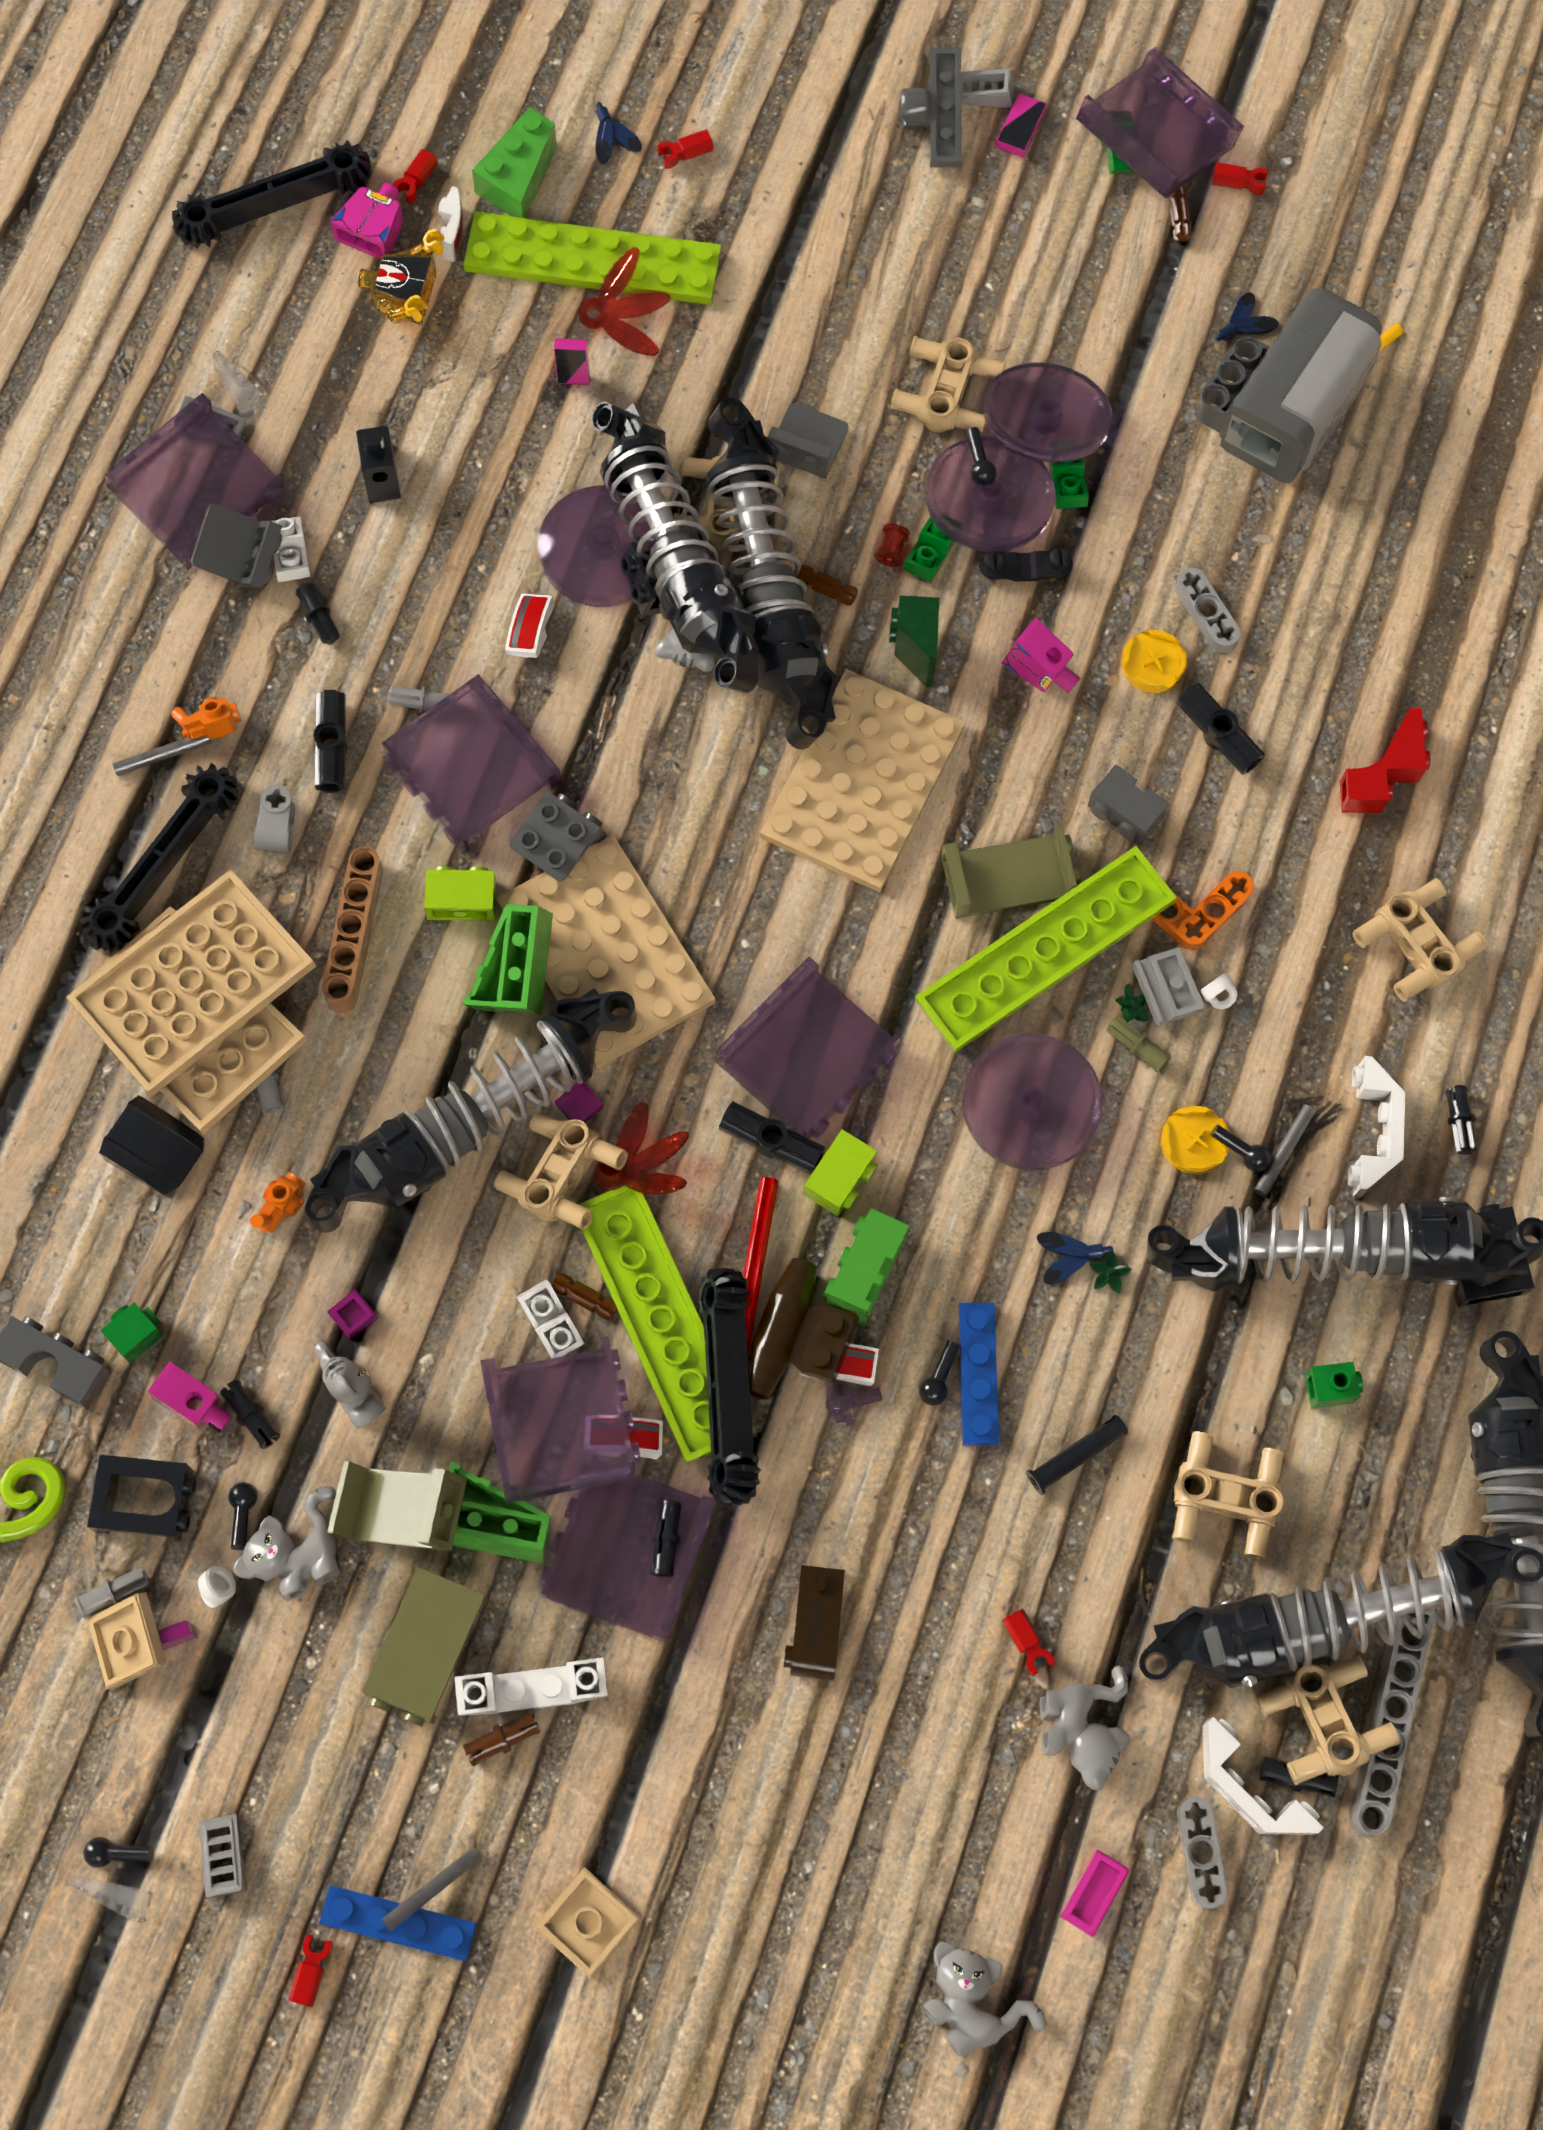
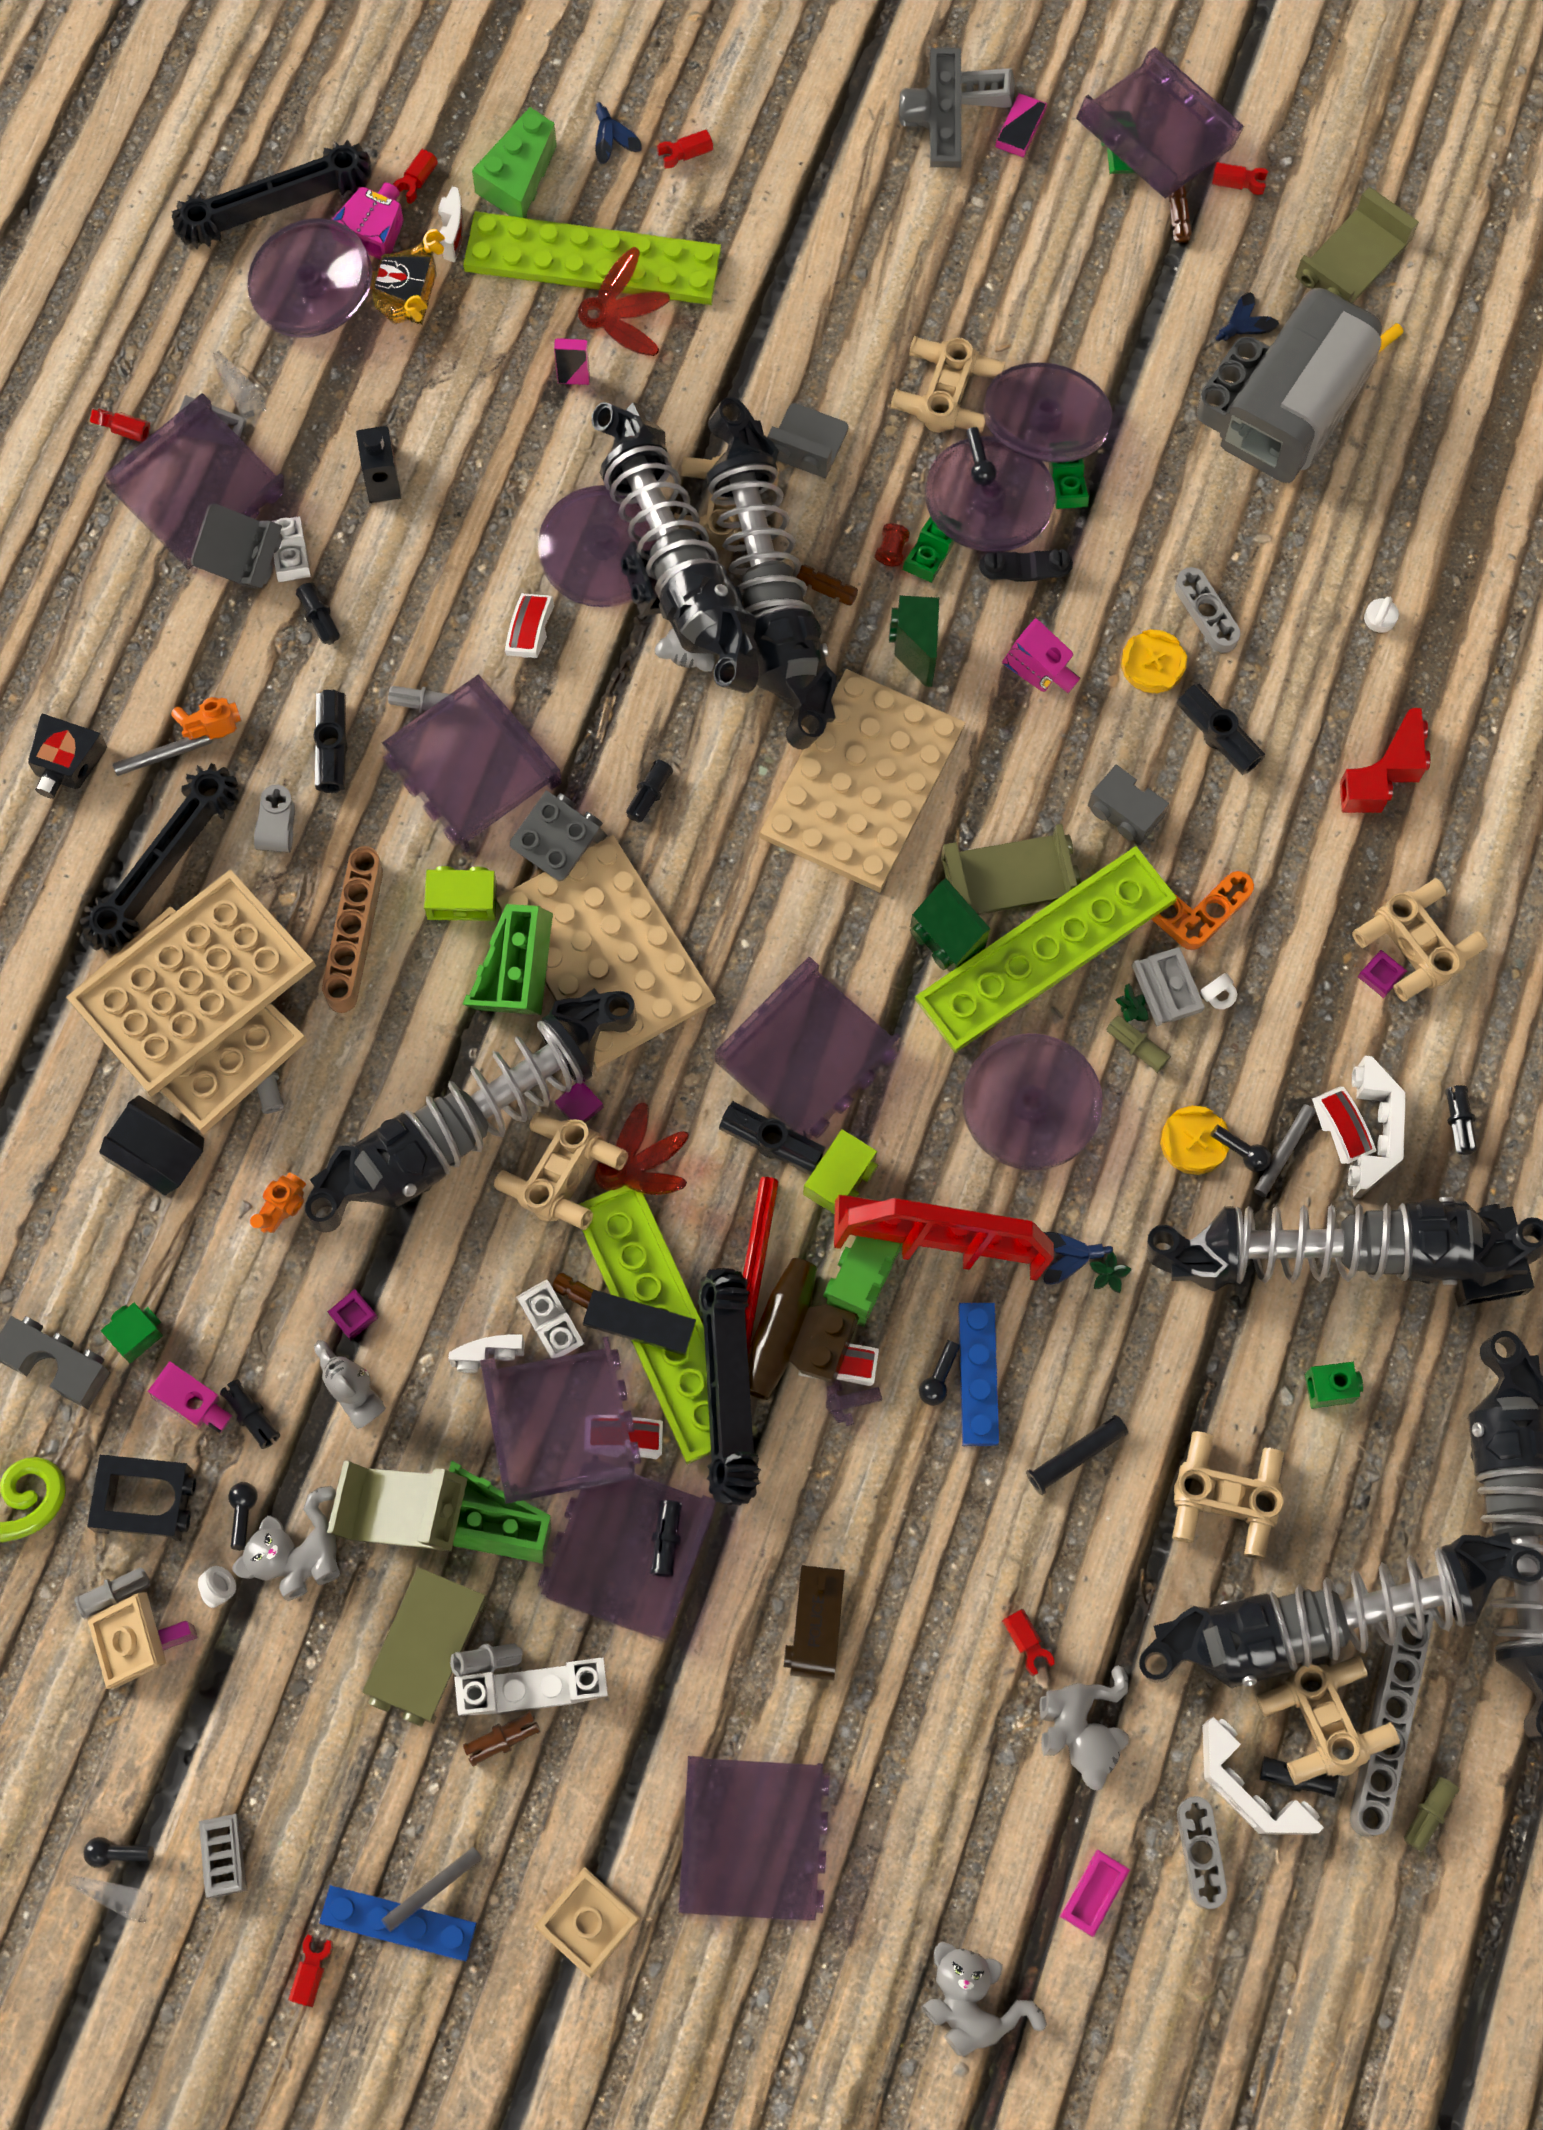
(63, 754): none -> black torso
(121, 424): none -> red bar
(309, 278): none -> clear purple dish
(485, 1659): none -> light grey axle
(503, 1348): none -> white slope
(639, 1322): none -> black tile
(649, 790): none -> black axle
(753, 1839): none -> clear purple panel
(943, 1229): none -> red plate
(949, 927): none -> dark green slope
(1344, 1121): none -> slope
(1359, 248): none -> olive panel
(1381, 615): none -> white tile
(1382, 973): none -> magenta tile
(1431, 1813): none -> olive axle

